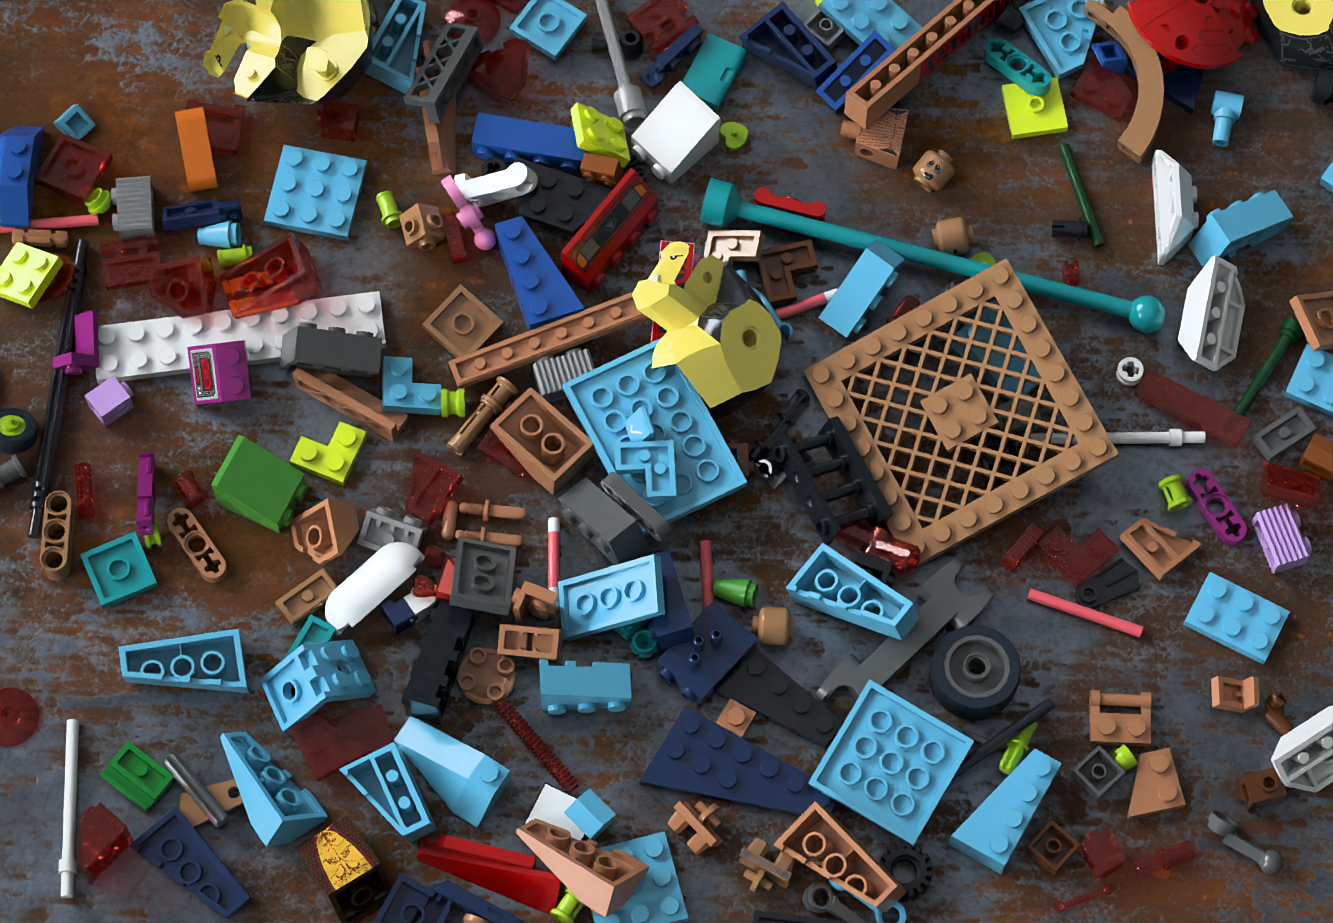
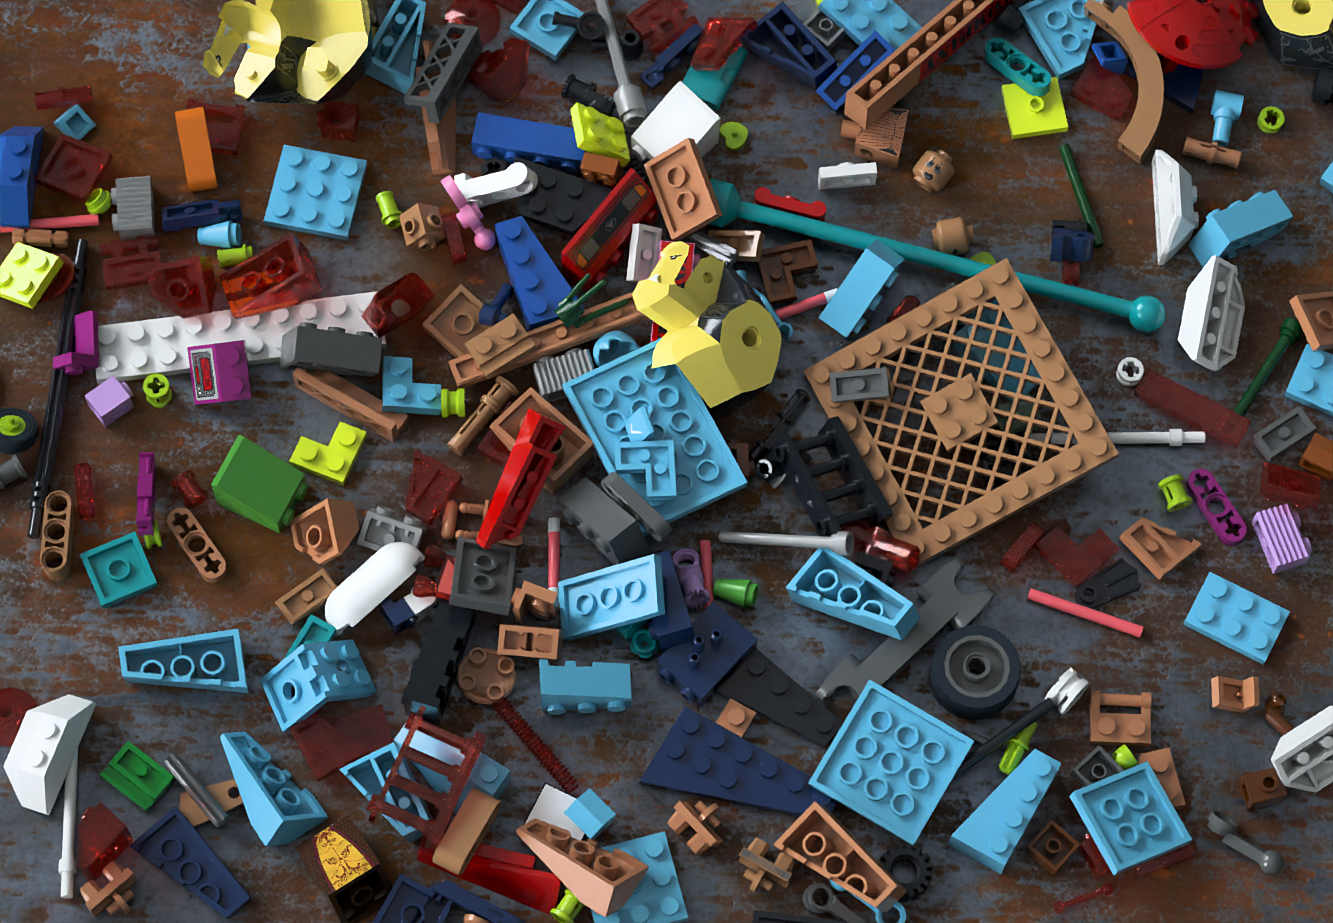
(46, 750): none -> white wedge
(63, 97): none -> clear red axle
(114, 891): none -> nougat hips
(150, 387): none -> lime bush
(408, 288): none -> clear red piece
(444, 801): none -> clear red fence
(466, 831): none -> medium nougat beam
(491, 313): none -> dark blue piece
(500, 346): none -> medium nougat plate
(521, 479): none -> red wedge
(570, 310): none -> dark green plant
(581, 23): none -> black bar
(587, 95): none -> black connector
(612, 346): none -> medium azure hair
(643, 252): none -> white plate
(683, 189): none -> nougat plate
(691, 578): none -> lavender connector
(712, 246): none -> dark grey axle
(719, 41): none -> clear red wing
(774, 626): medium nougat head -> none
(841, 543): none -> light grey piece
(847, 175): none -> white plate
(860, 385): none -> dark grey plate
(1067, 690): none -> white wheel
(1071, 245): none -> dark blue leg
(1130, 818): none -> medium azure plate
(1211, 152): none -> nougat pin
(1273, 112): none -> lime bush

